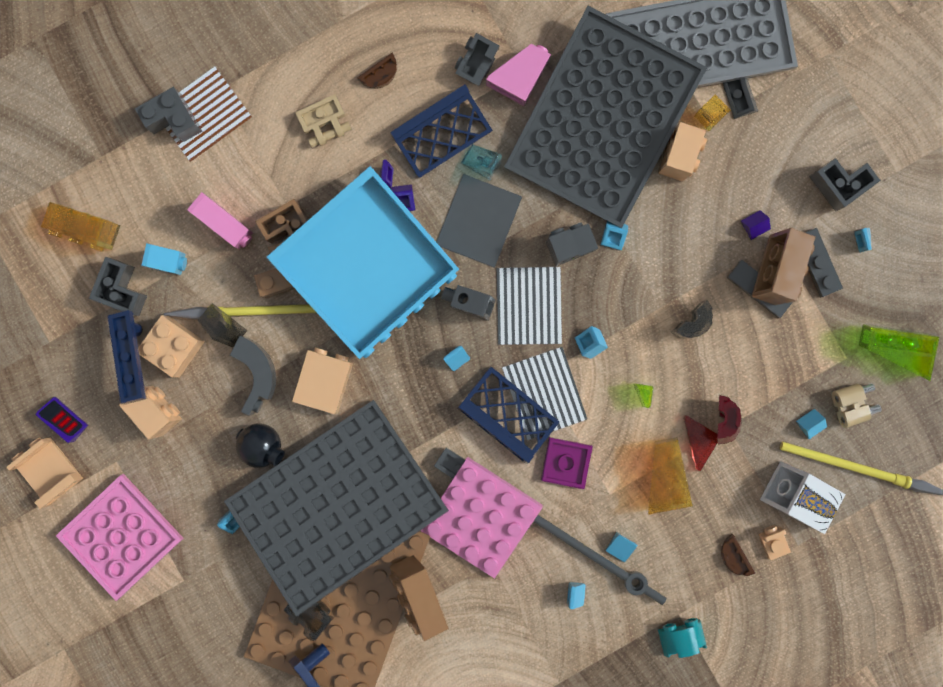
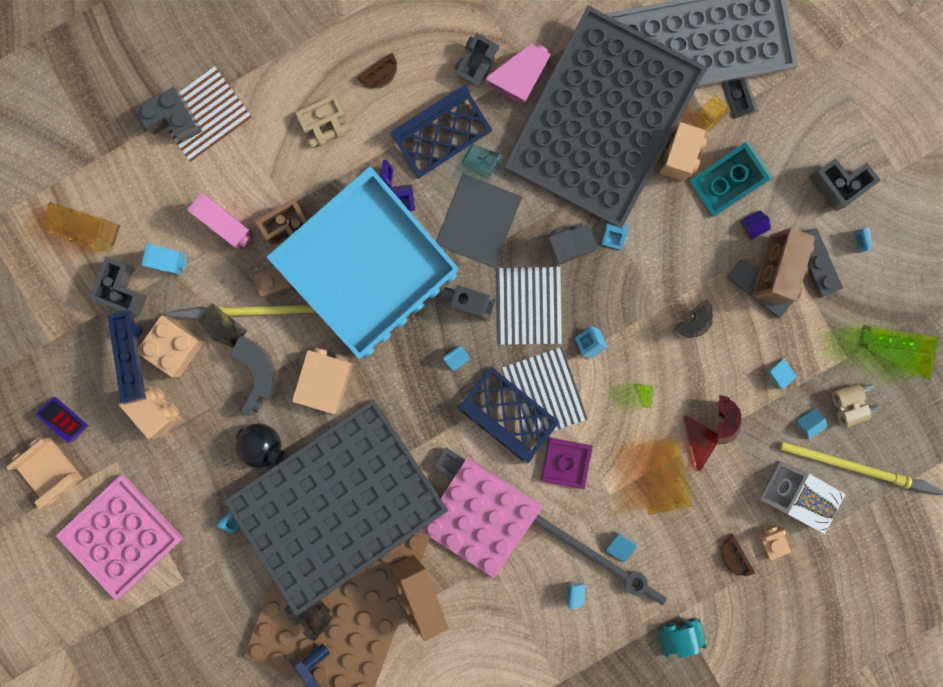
(731, 178): none -> teal slope
(781, 374): none -> medium azure slope

